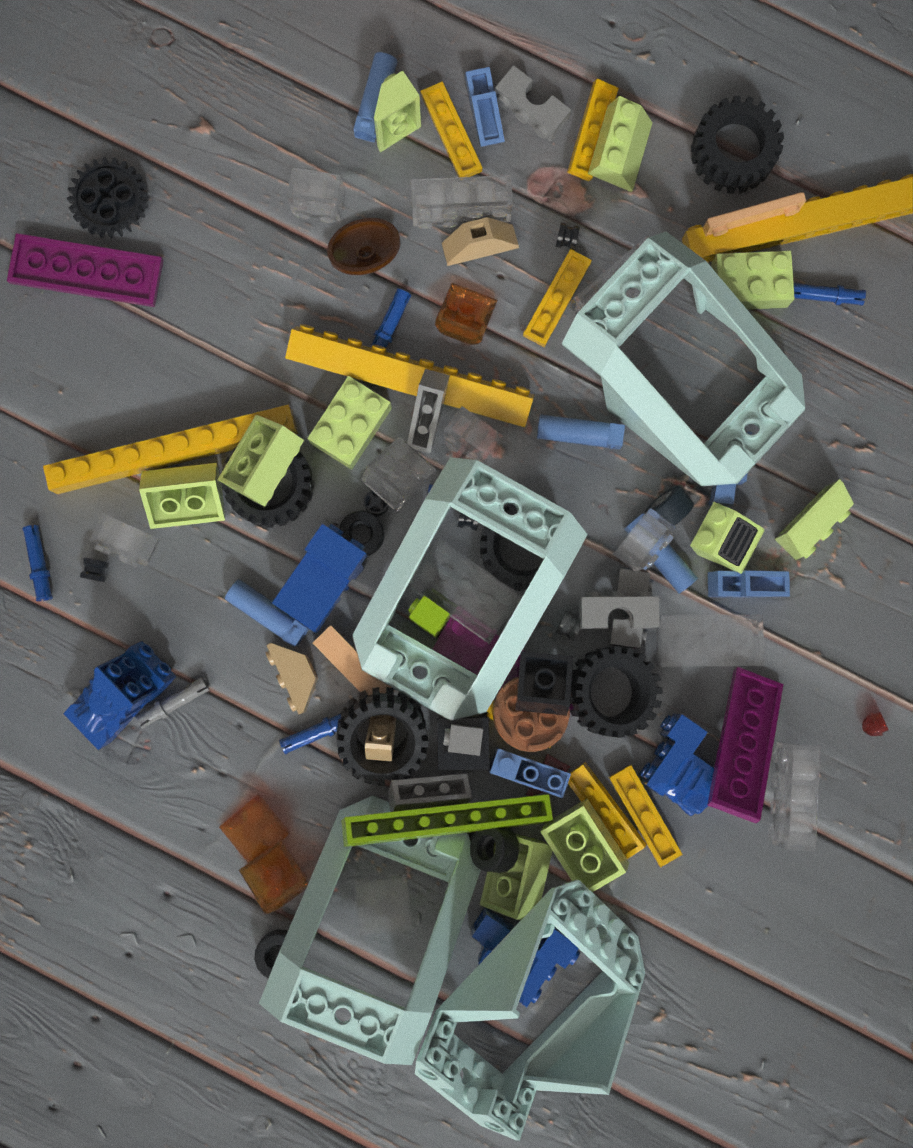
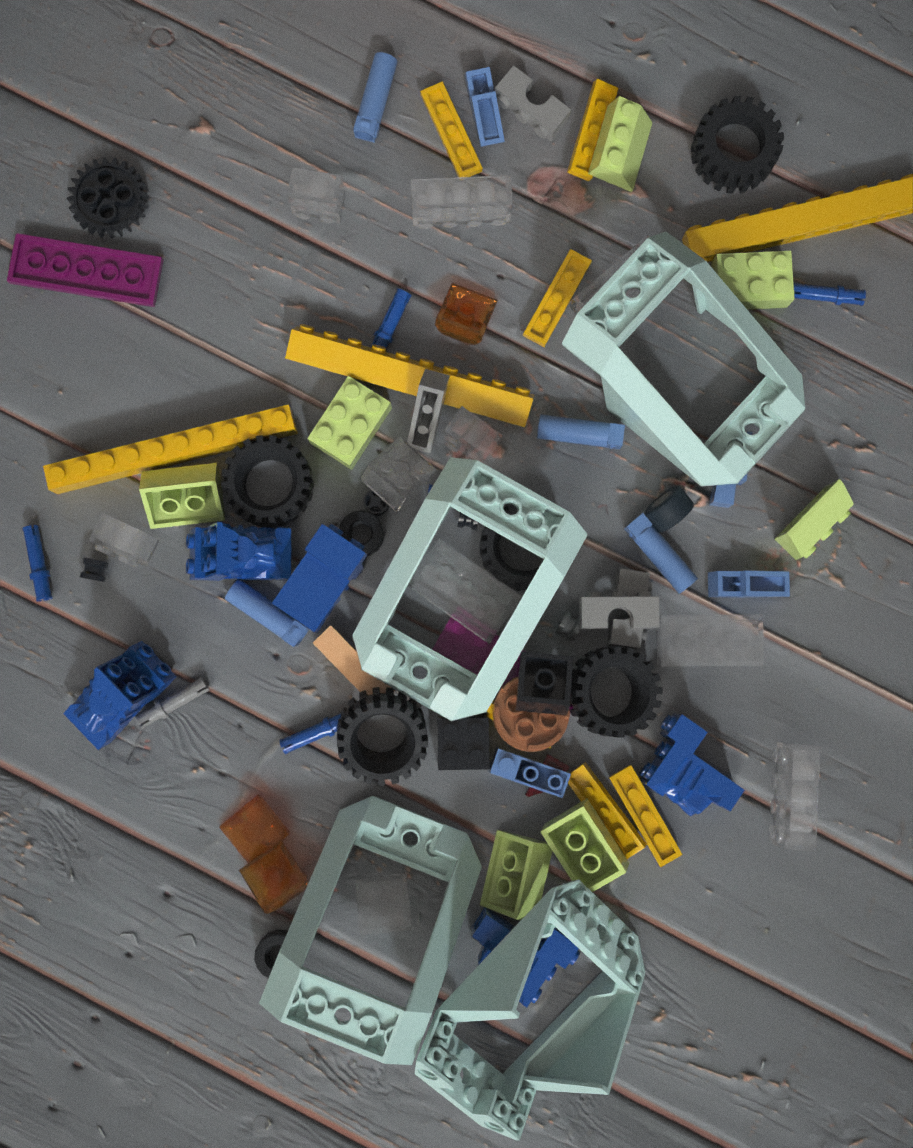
(238, 553): none -> blue brick
(261, 459): yellowish green slope -> none
(294, 674): tan slope -> none
(363, 246): reddish brown dish -> none
(380, 738): tan slope -> none
(396, 110): yellowish green slope -> none
(428, 615): lime brick -> none
(428, 792): light grey brick -> none
(445, 820): lime brick -> none
(463, 739): light grey brick -> none
(479, 240): tan slope -> none
(505, 854): black tyre -> none
(567, 236): black wheel -> none
(644, 540): clear brick -> none
(727, 538): yellowish green slope -> none
(746, 745): magenta plate -> none
(786, 205): light nougat plate -> none
(874, 724): clear red plate -> none

